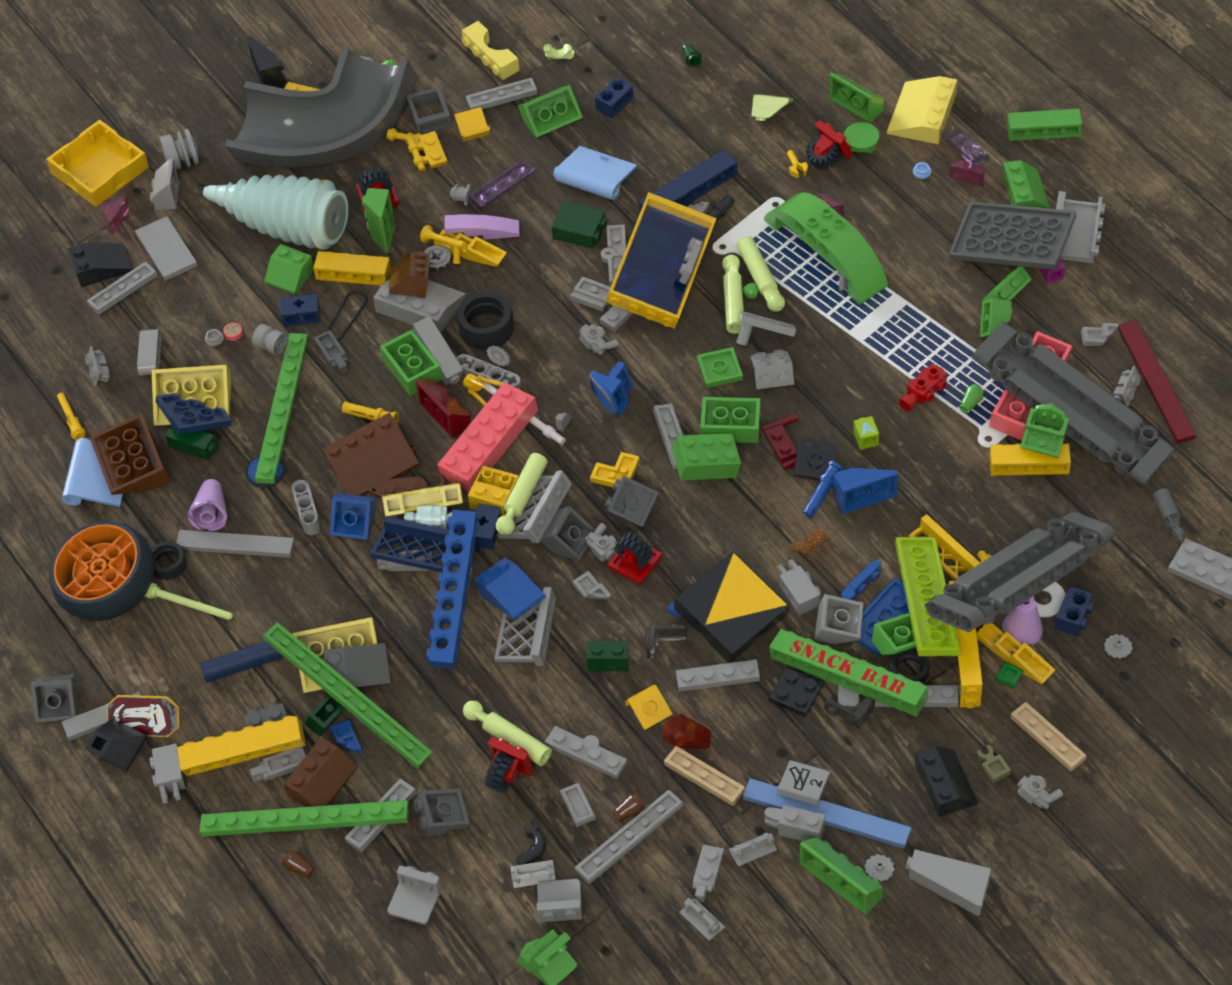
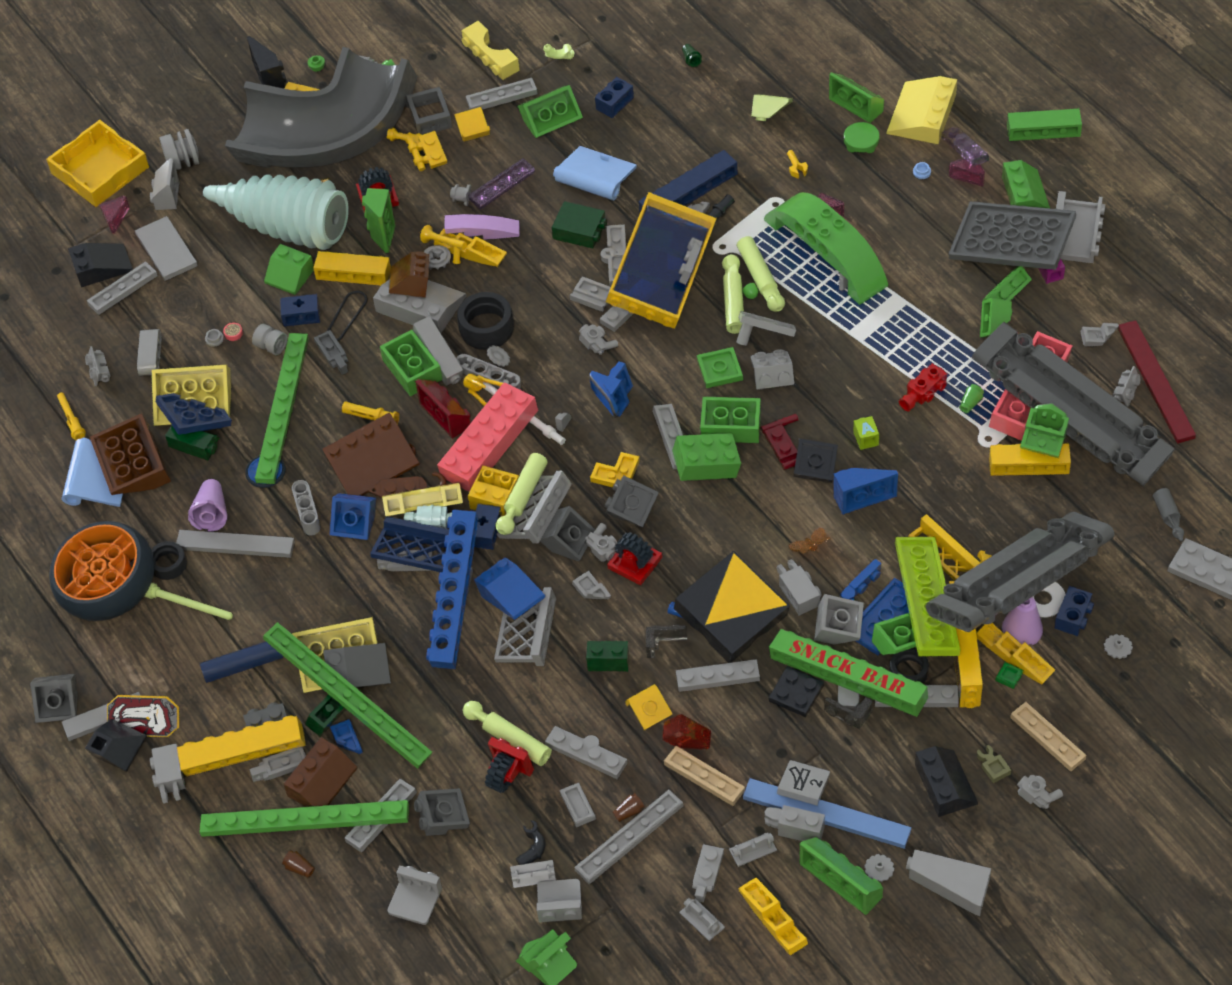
(316, 63): none -> bright green plate
(773, 916): none -> yellow slope
(826, 482): blue pin -> none
(828, 147): plate -> none

